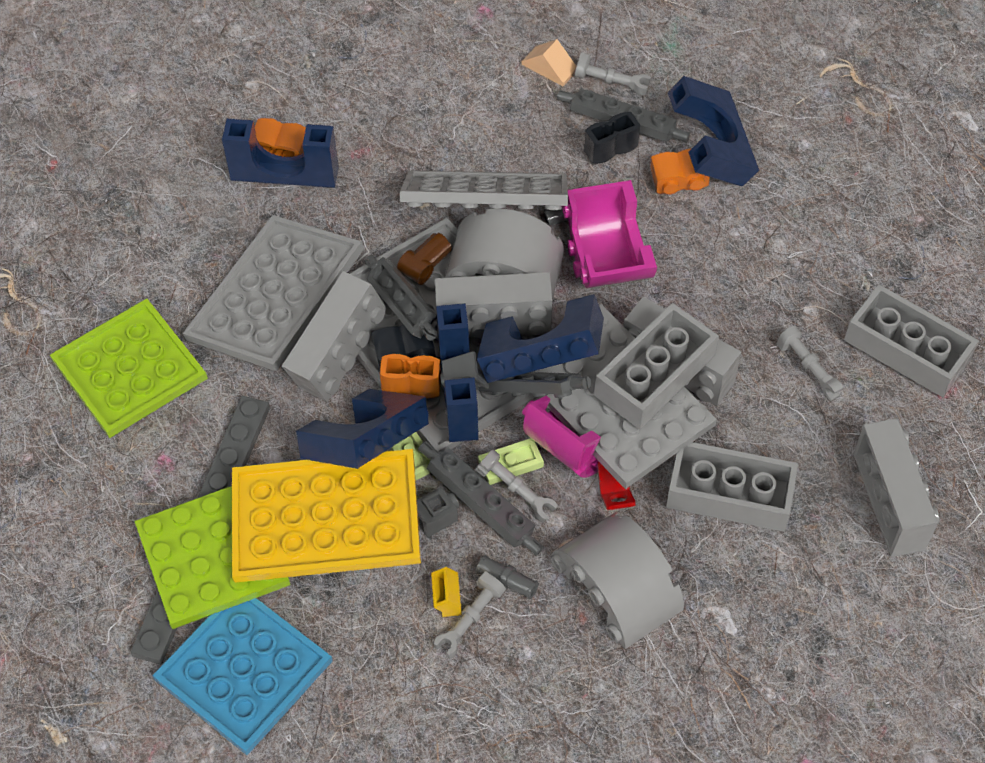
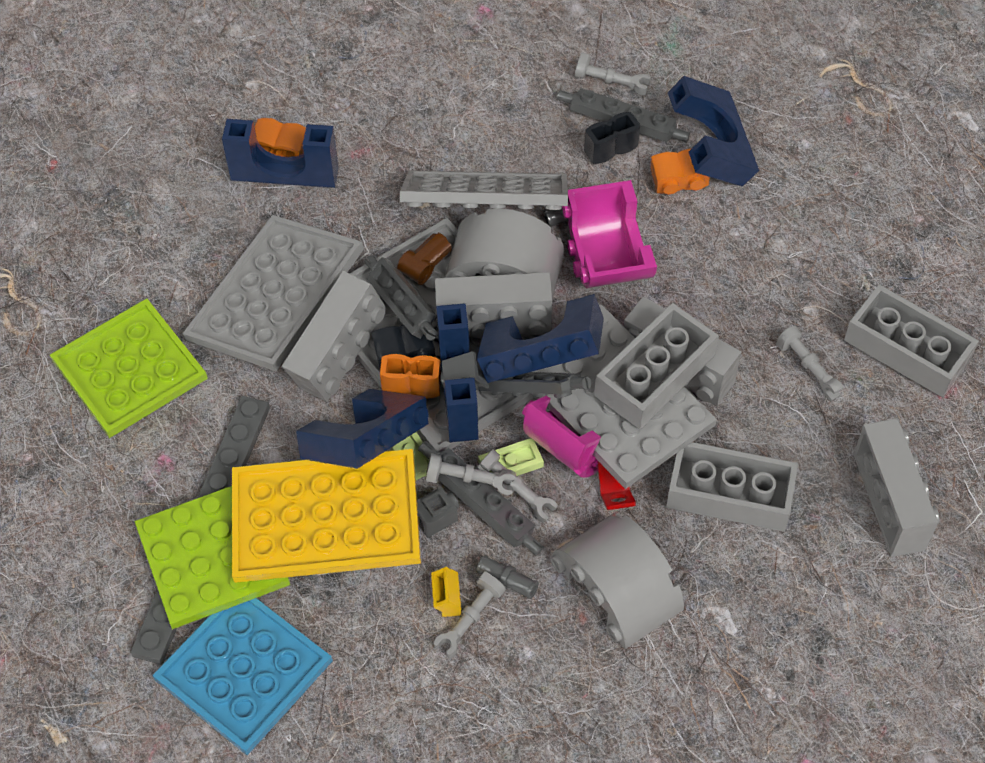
(468, 473): none -> light grey piece
(551, 62): light nougat slope -> none

